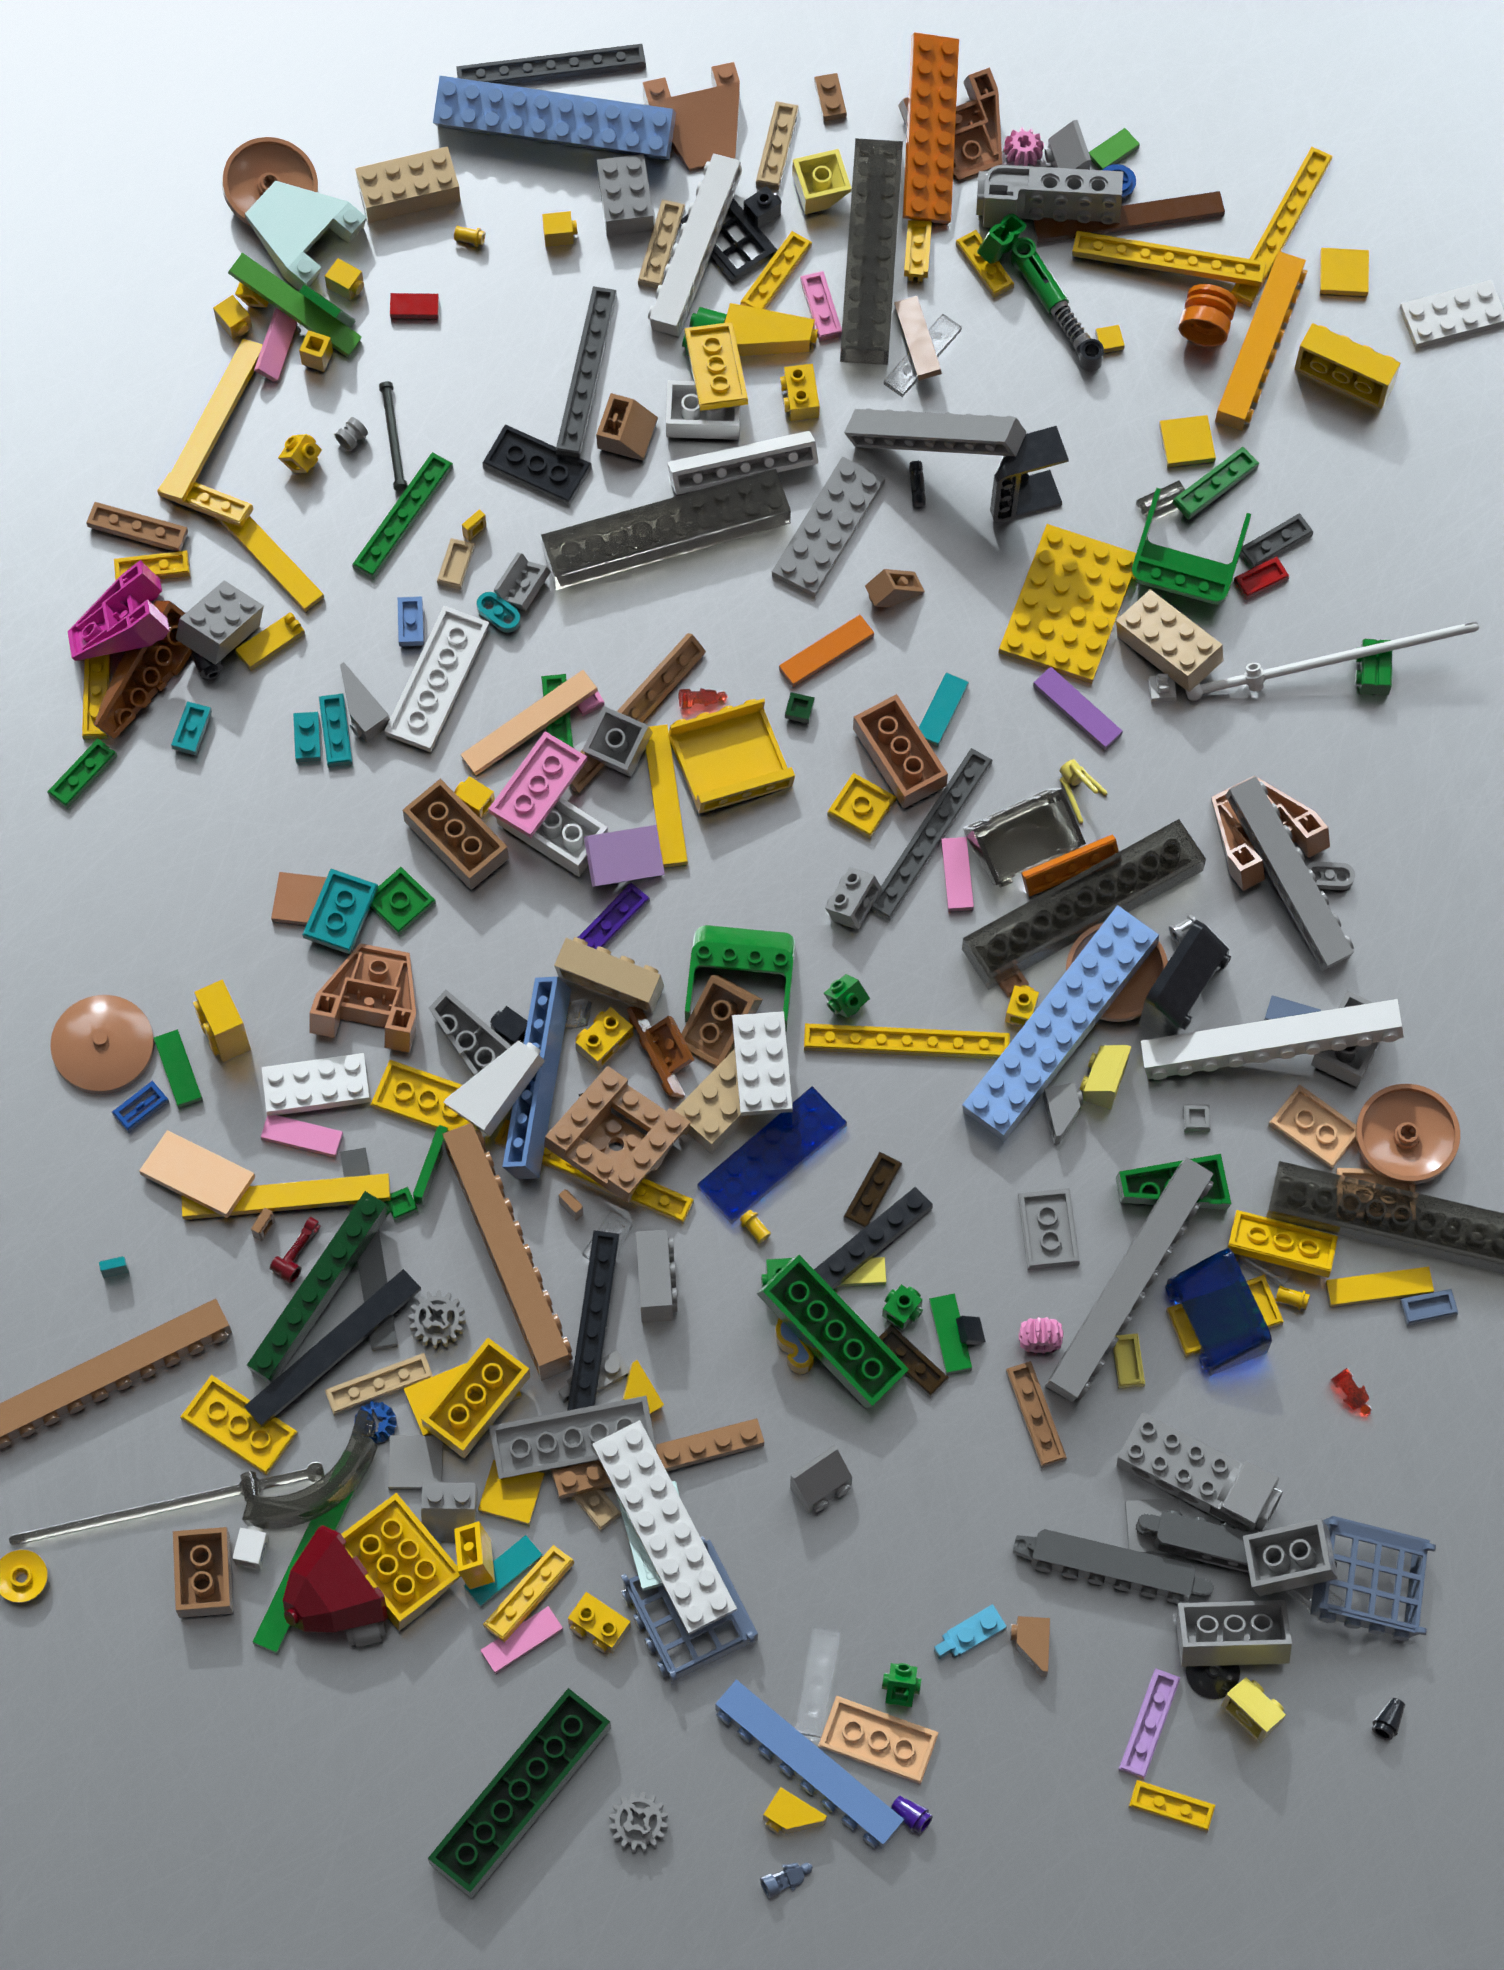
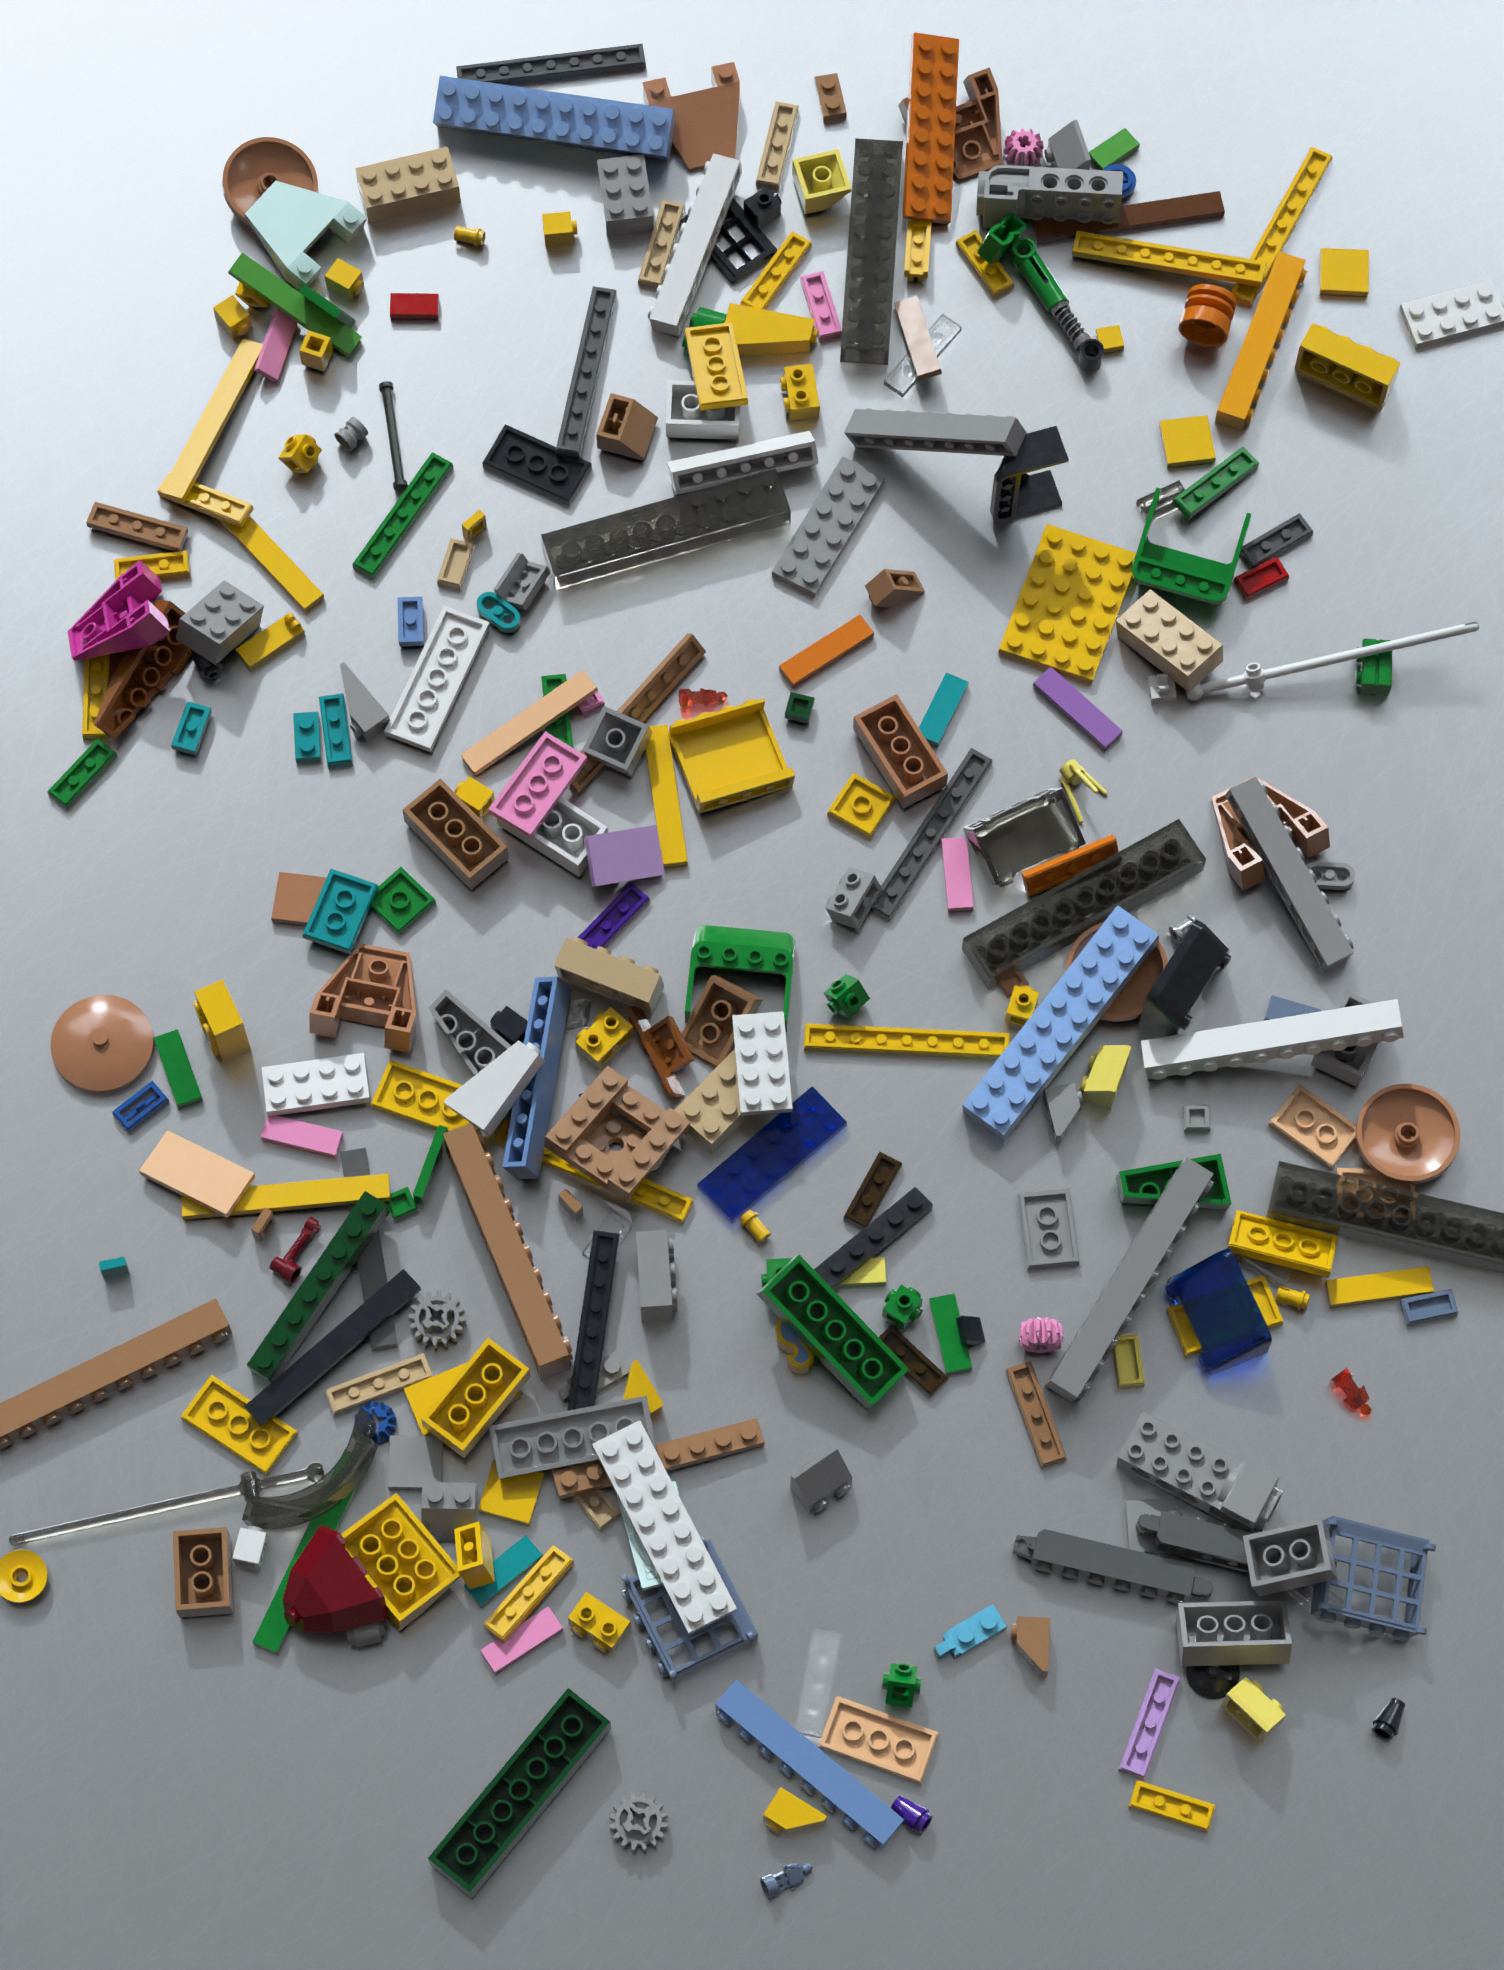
(917, 483): black axle -> none

